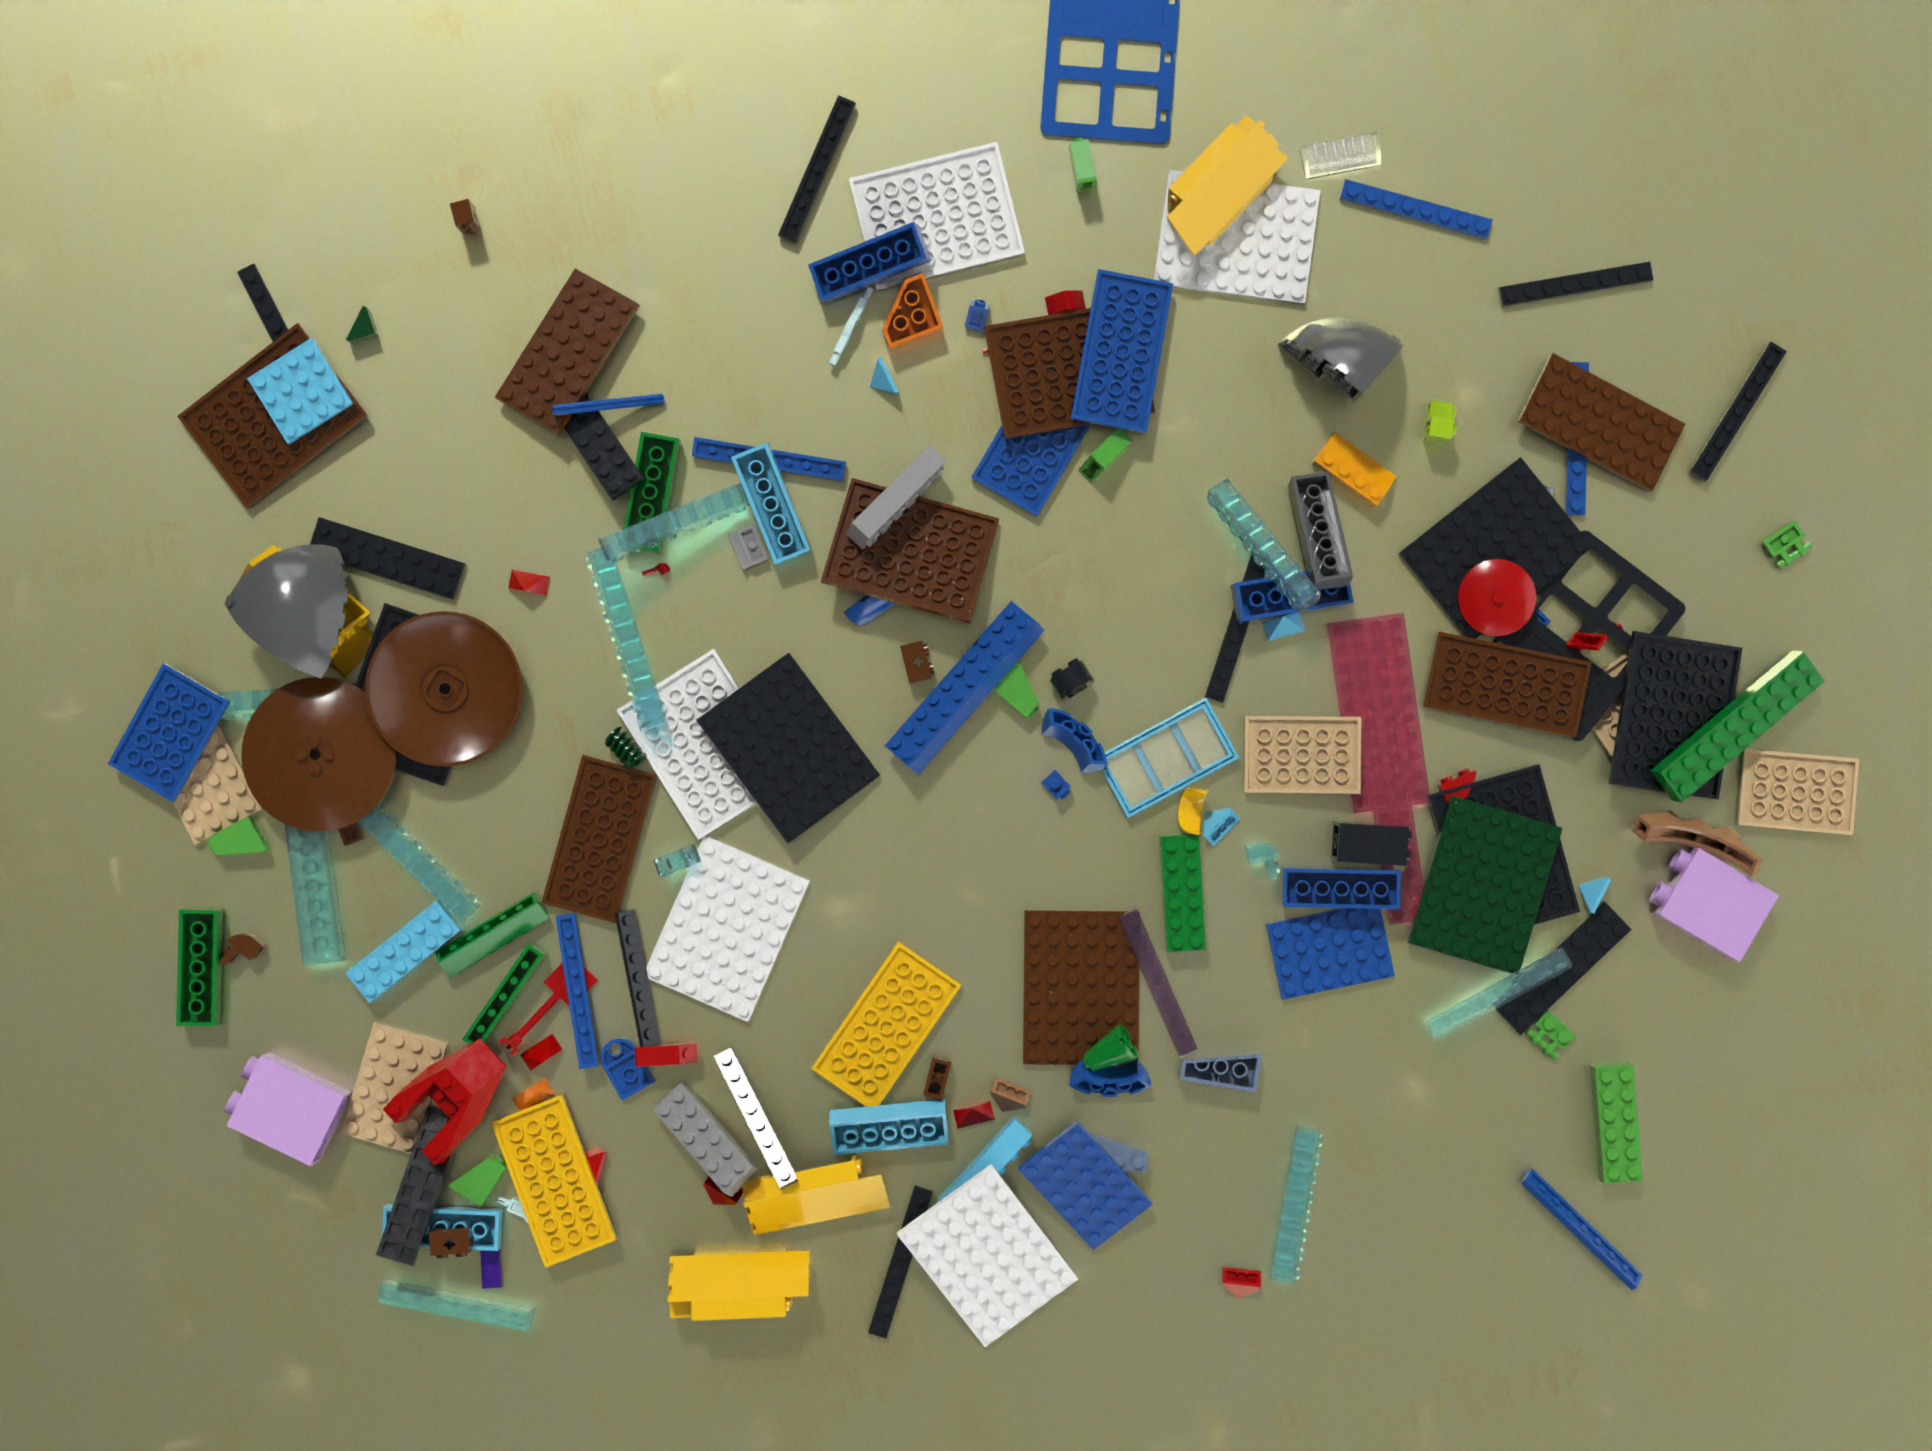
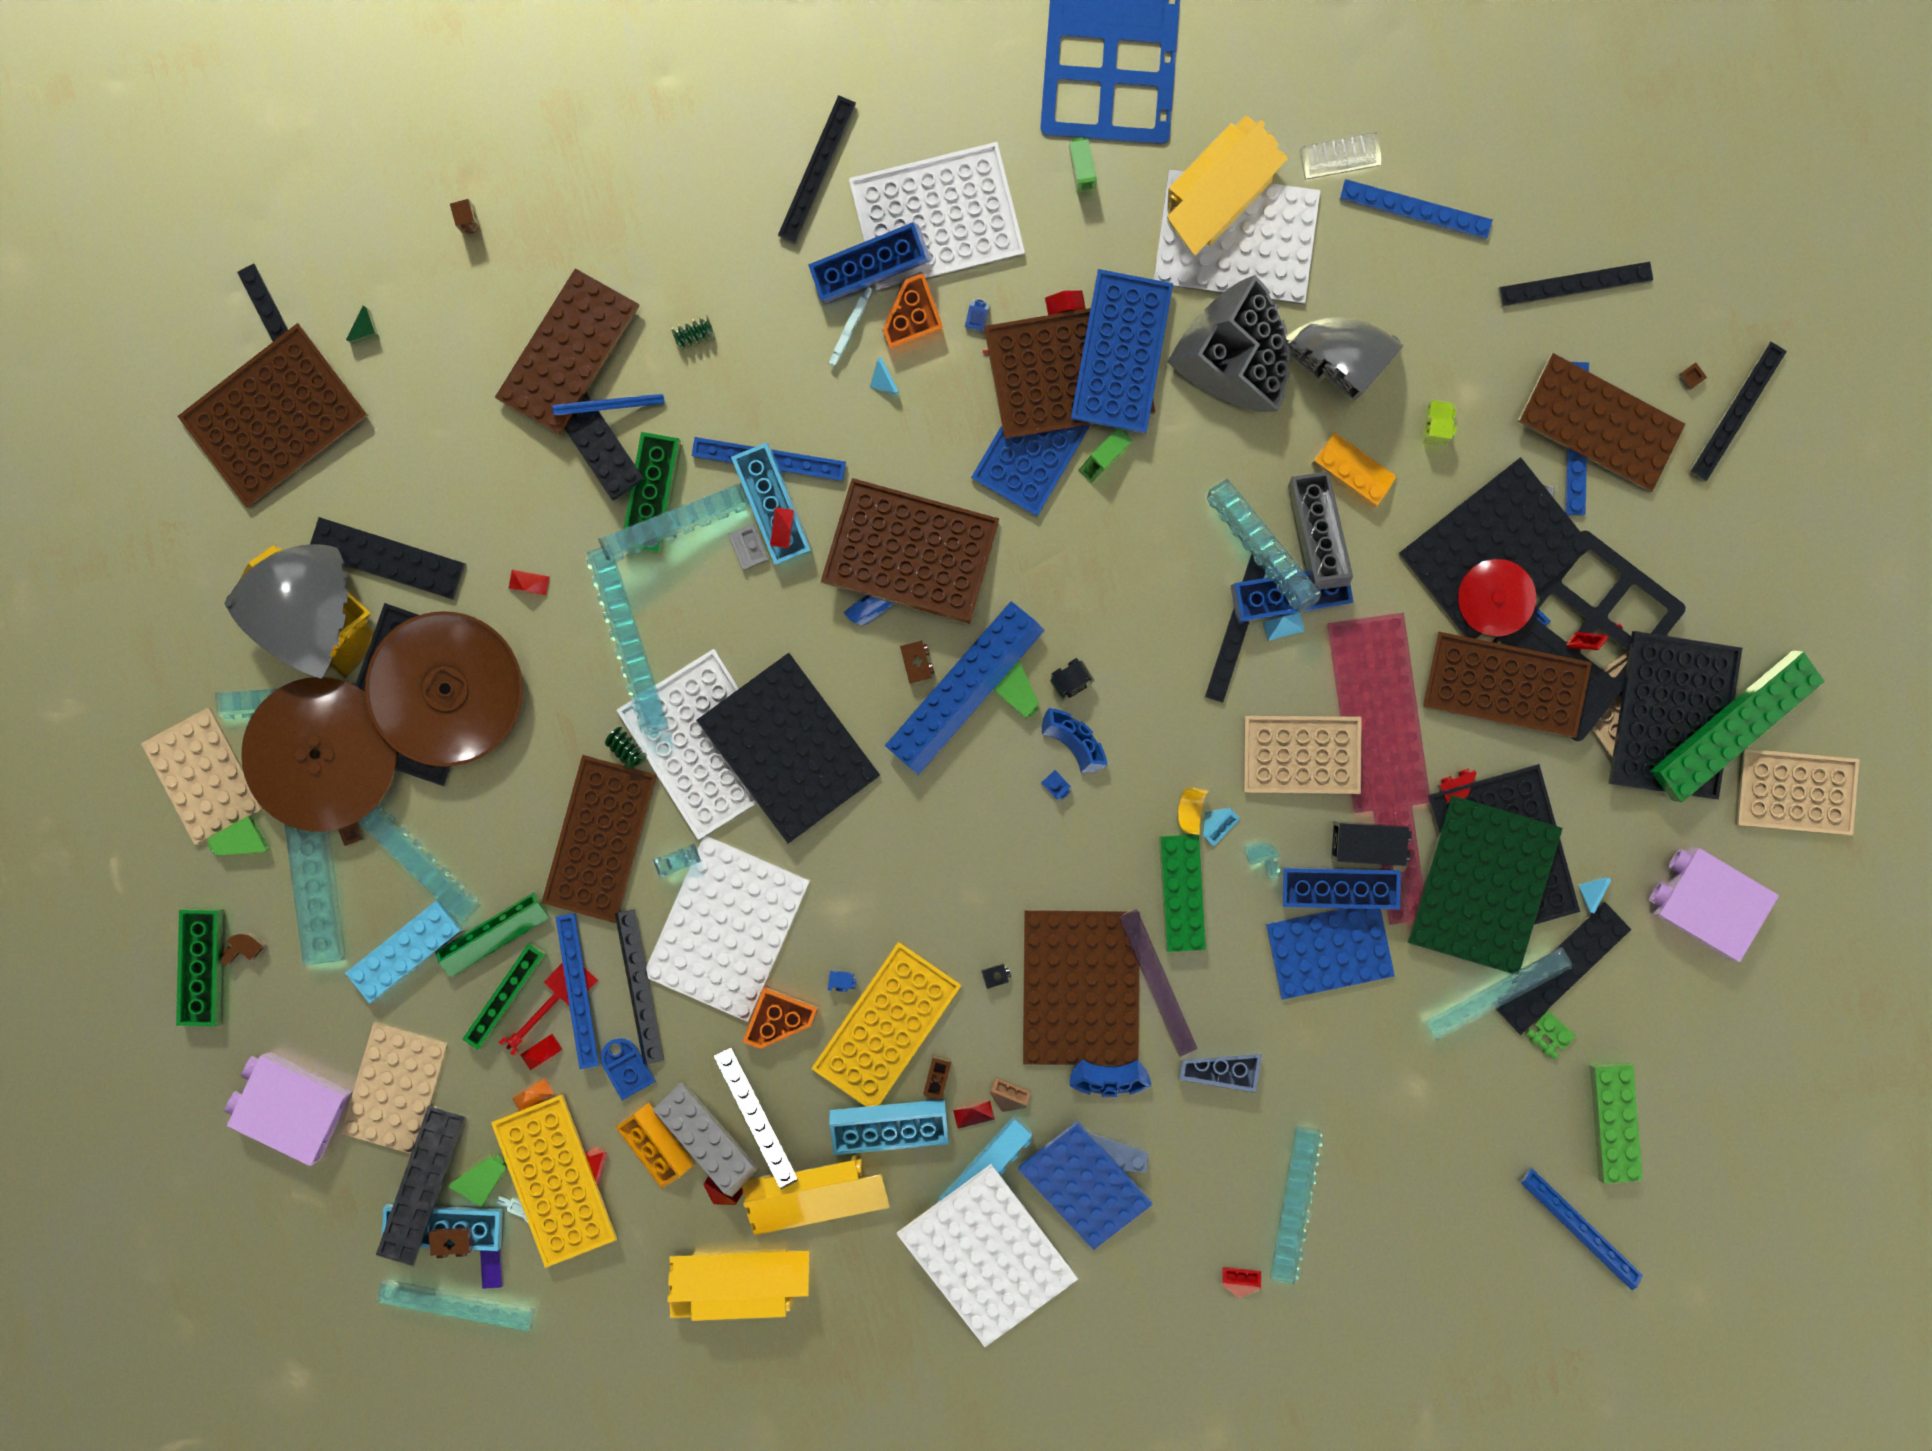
(169, 732): blue plate -> none
(300, 391): medium azure plate -> none
(460, 1087): red wedge -> none
(655, 1145): none -> light orange slope
(663, 568): red hand -> none
(666, 1054): red slope -> none
(693, 332): none -> dark green piece
(777, 1018): none -> orange brick
(782, 527): none -> red slope
(841, 980): none -> blue brick
(896, 498): light grey brick -> none
(898, 1267): black plate -> none
(988, 974): none -> black brick
(1111, 1050): green cone -> none
(1168, 757): clear door -> none
(1237, 349): none -> dark grey brick
(1693, 375): none -> reddish brown plate
(1696, 833): medium nougat arch -> none
(1782, 540): bright green plate -> none

